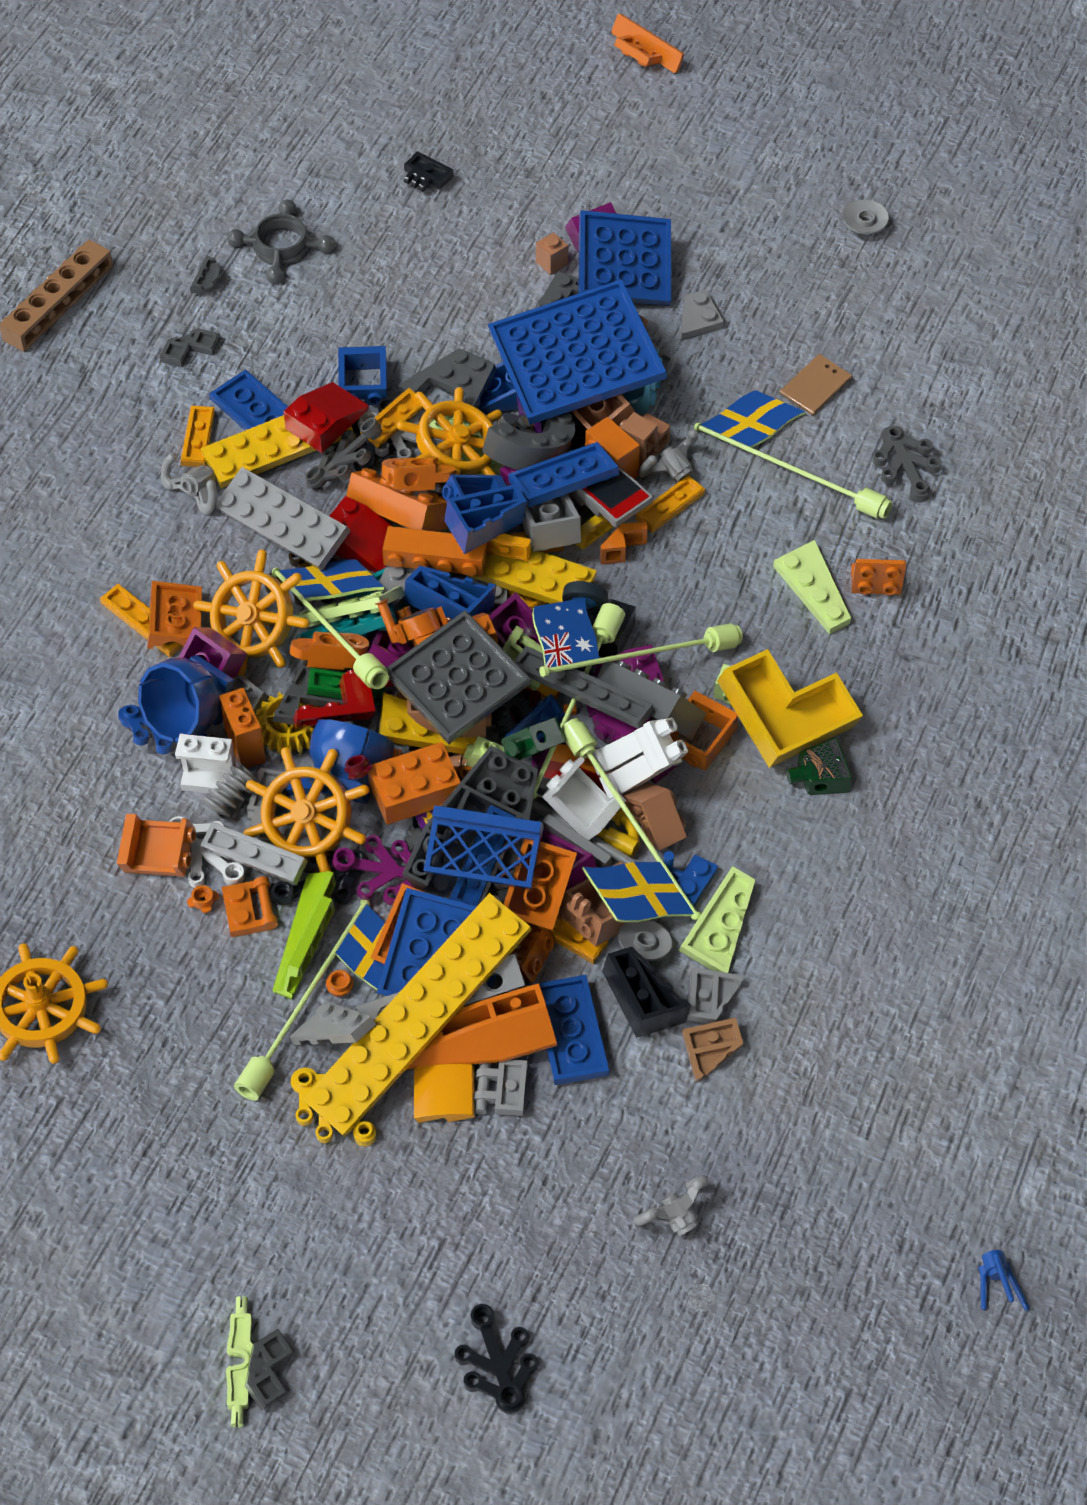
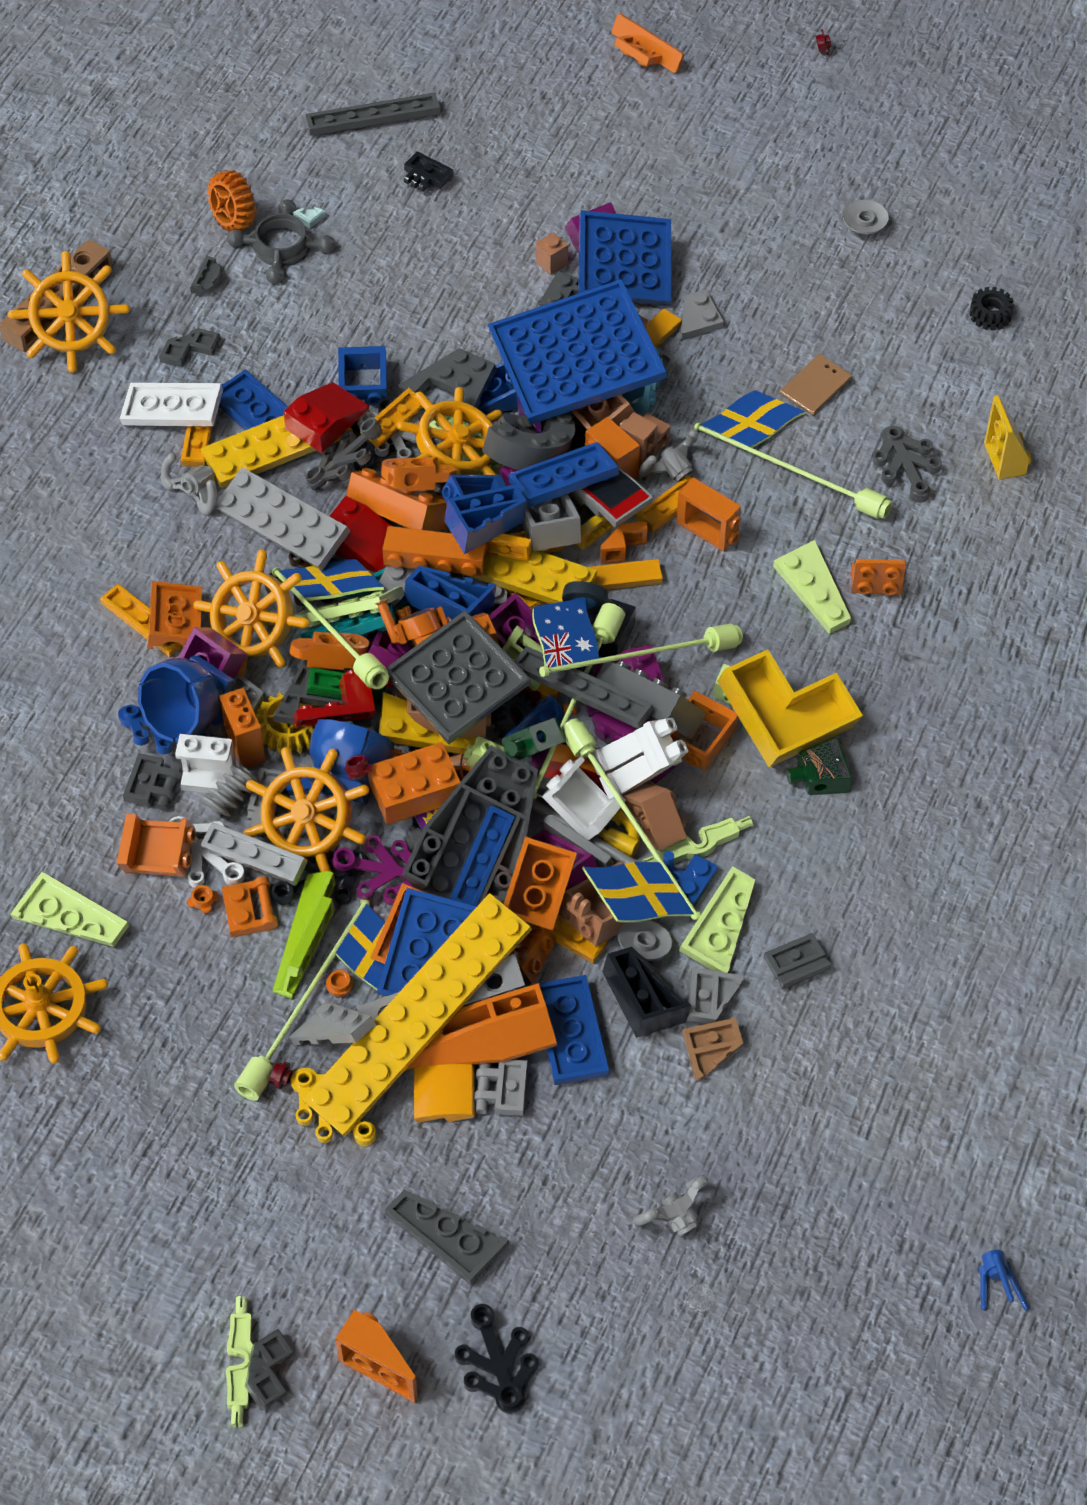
(66, 911): none -> yellowish green wing
(69, 311): none -> light orange piece
(144, 779): none -> dark grey plate
(171, 404): none -> white plate
(231, 200): none -> orange gear
(281, 1074): none -> dark red plate
(310, 216): none -> light aqua tile
(369, 1350): none -> orange slope
(372, 114): none -> dark grey plate
(452, 1240): none -> dark grey wing
(489, 824): blue fence -> none
(628, 574): none -> light orange tile
(662, 326): none -> light orange tile
(698, 496): none -> orange window
(711, 838): none -> yellowish green piece
(797, 961): none -> dark grey plate
(823, 42): none -> dark red plate
(995, 299): none -> black tyre
(1005, 443): none -> yellow slope

